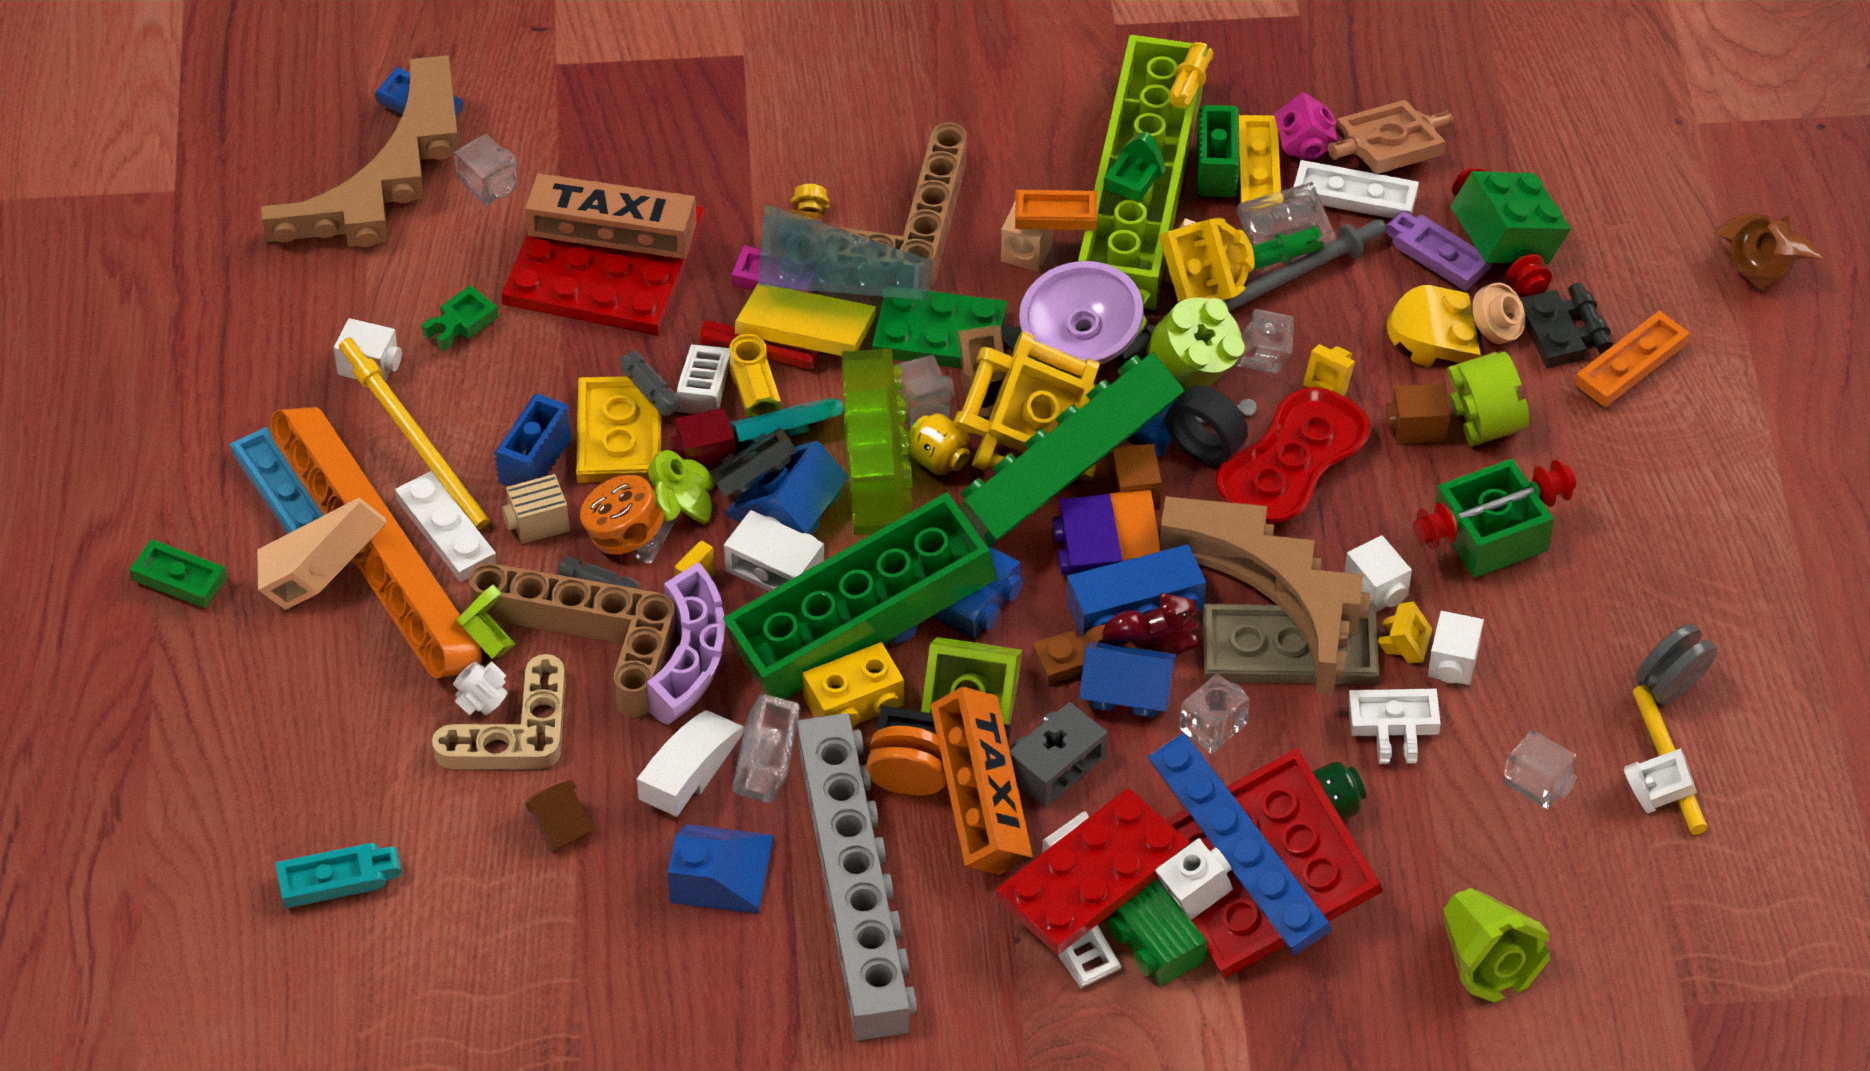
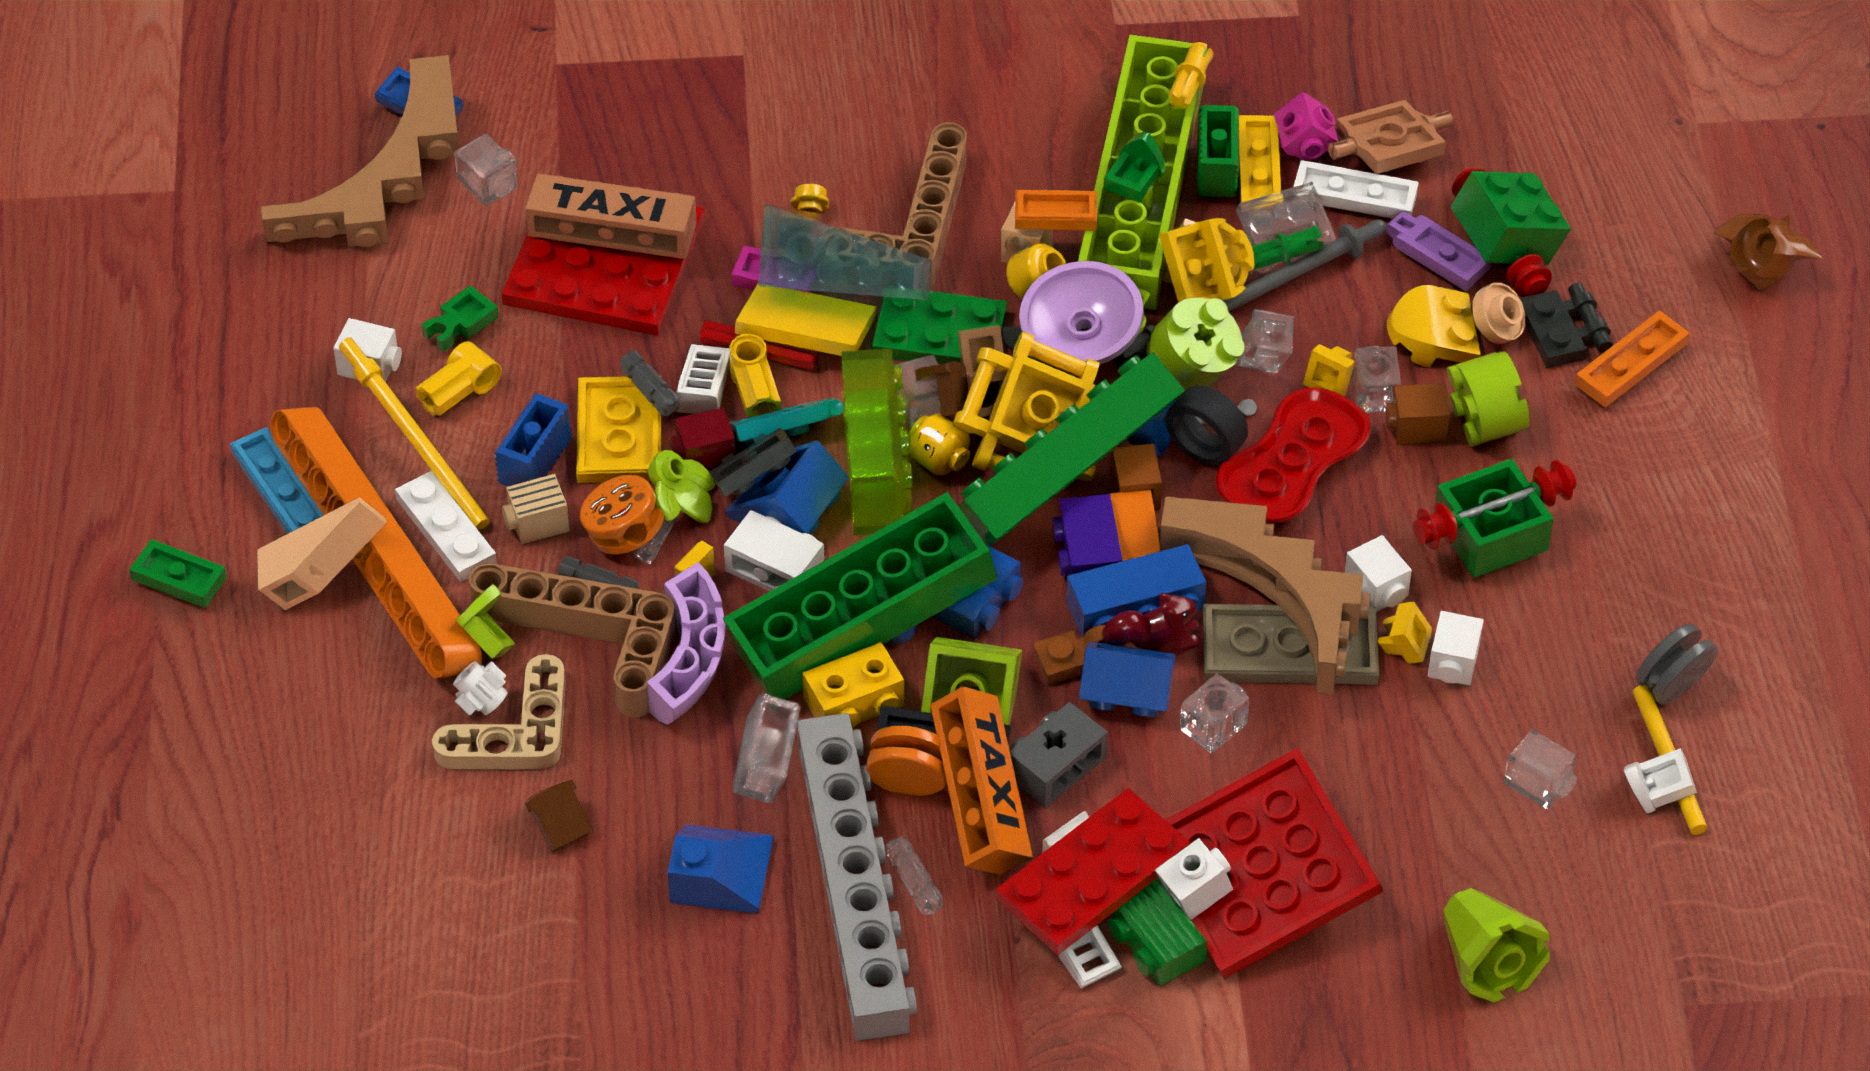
(336, 873): teal hinge -> none
(466, 371): none -> yellow piece
(687, 761): white slope -> none
(914, 875): none -> clear axle
(951, 385): none -> reddish brown tile
(1029, 265): none -> yellow head
(1241, 843): blue plate -> none
(1342, 787): dark green head -> none
(1375, 376): none -> clear brick
(1394, 713): white hinge -> none

